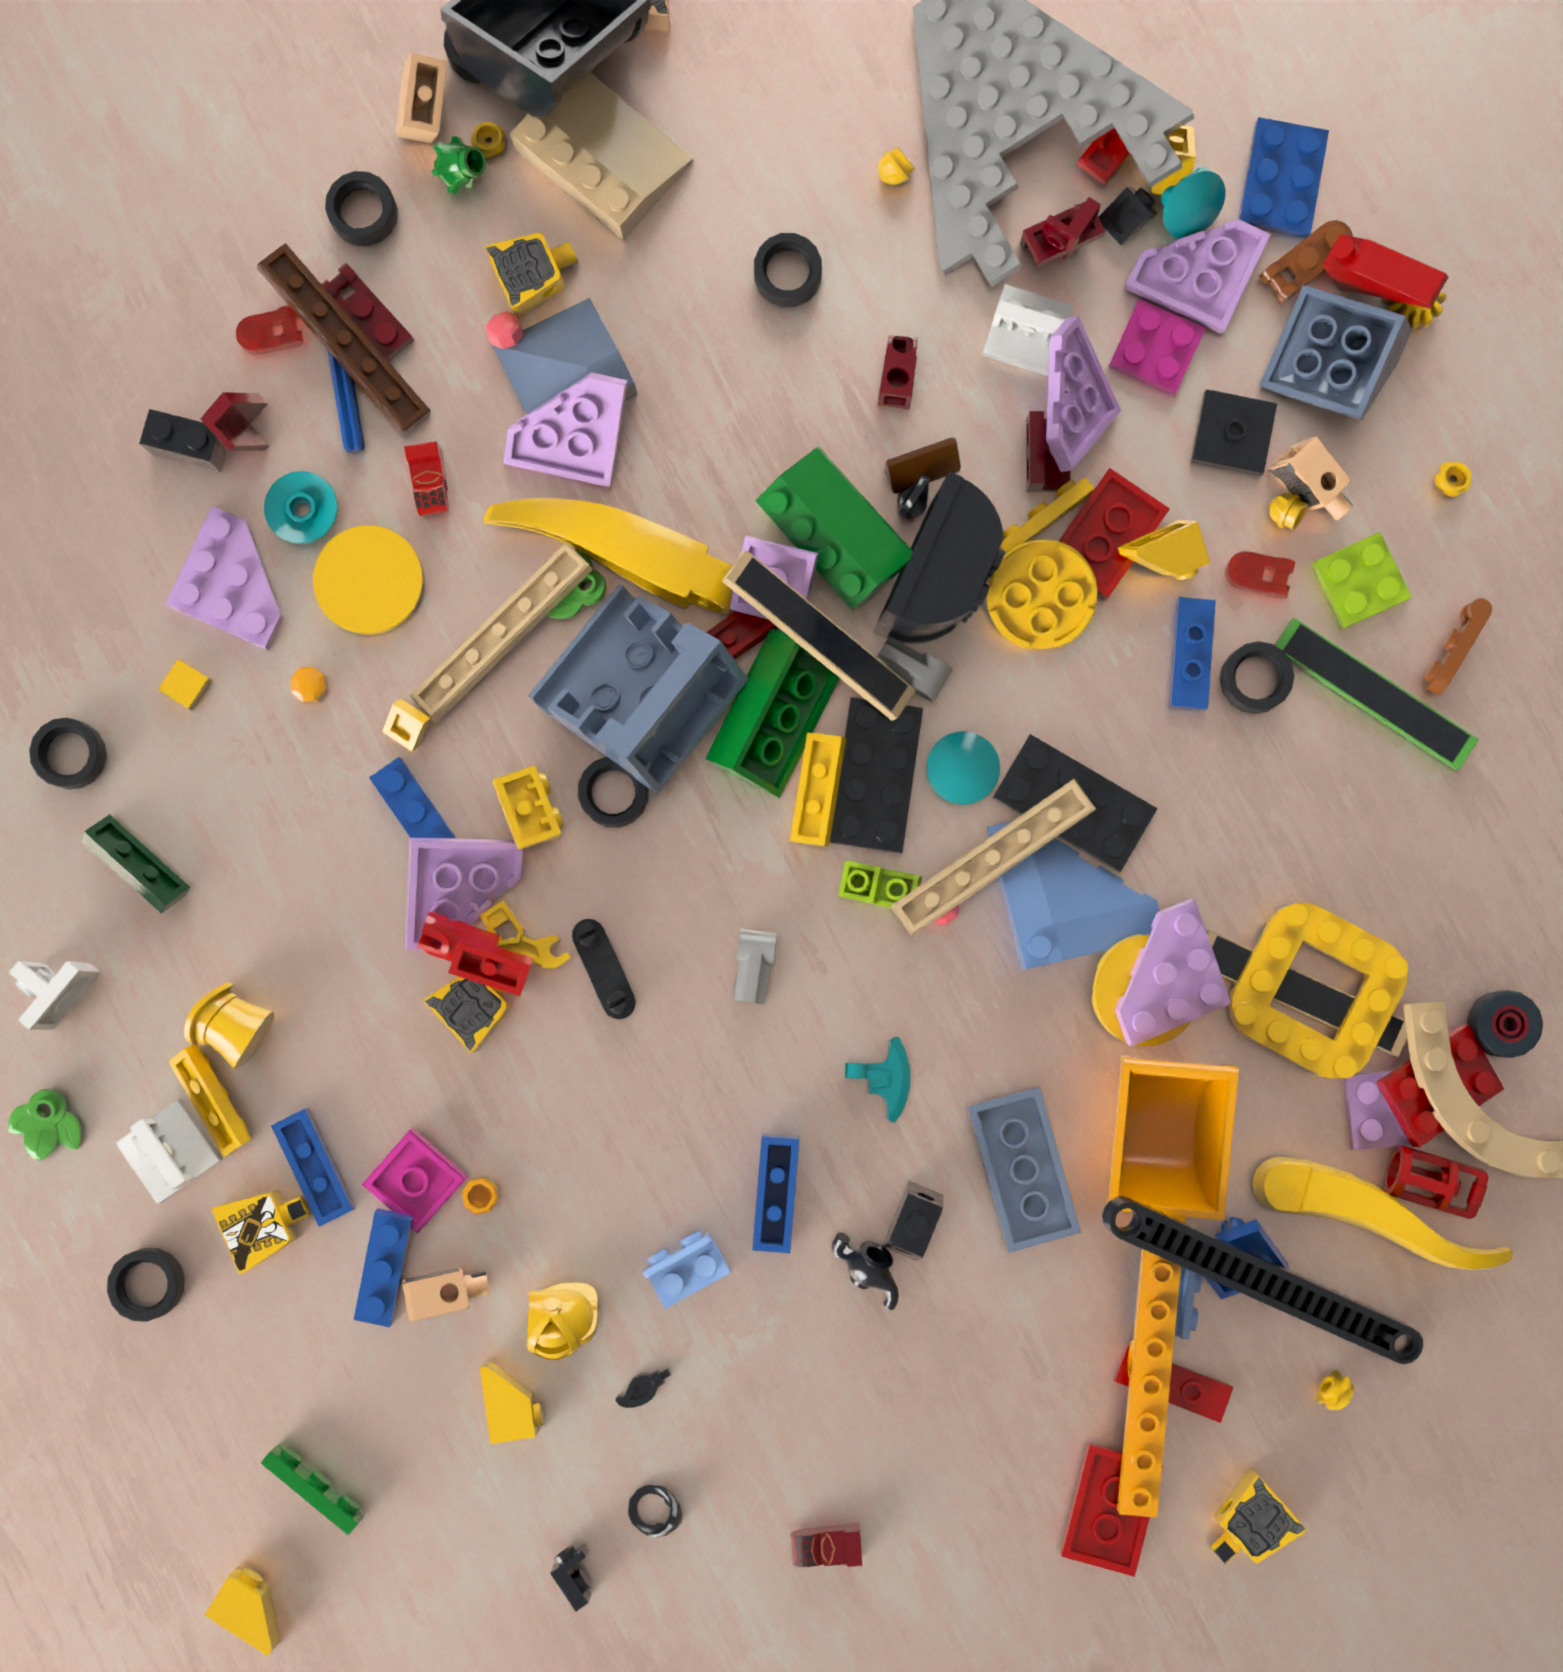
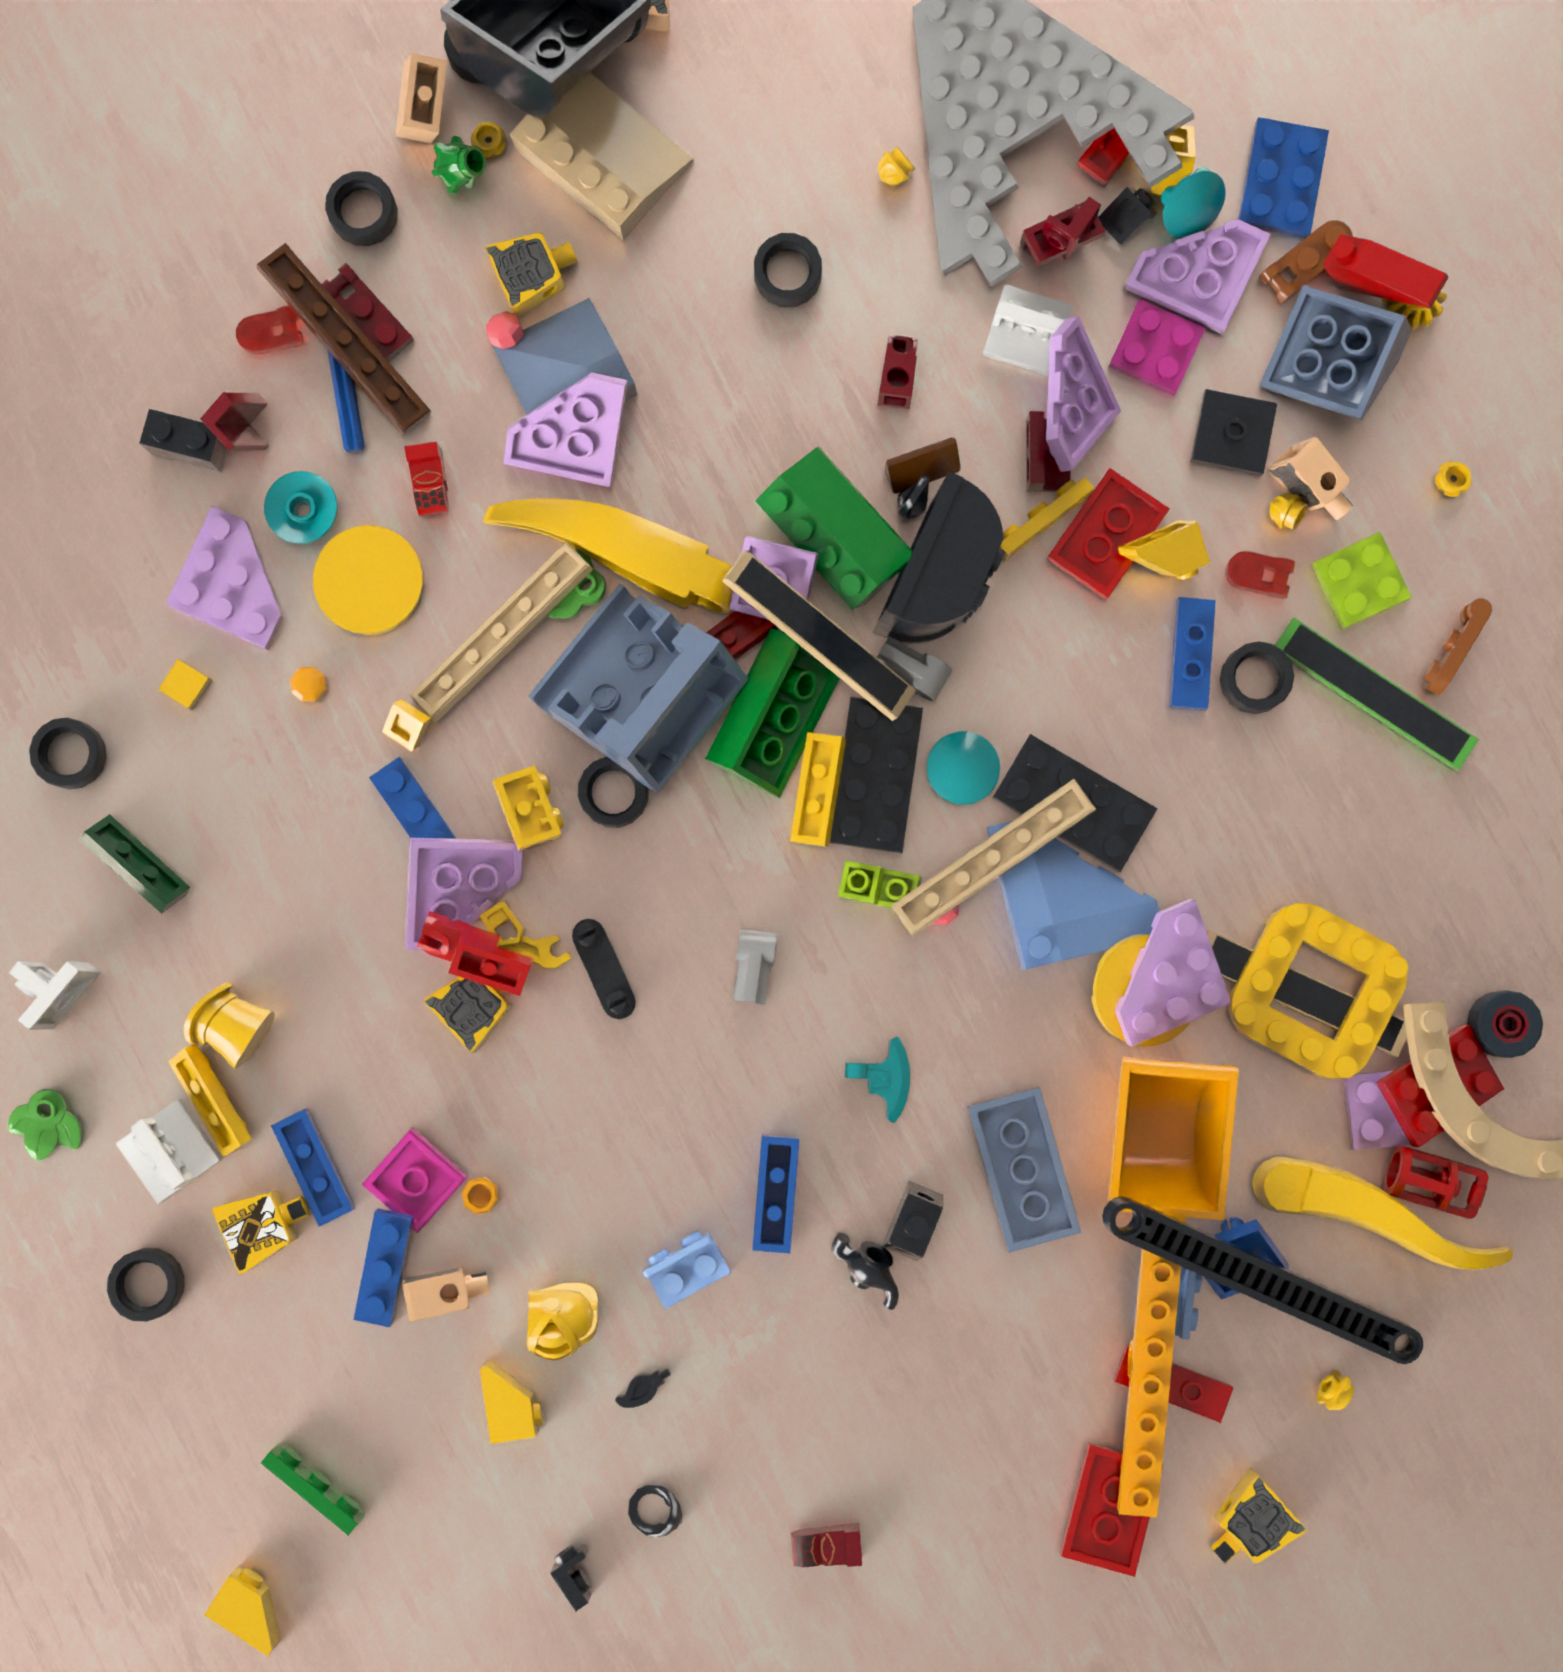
(1042, 594): yellow tile -> none

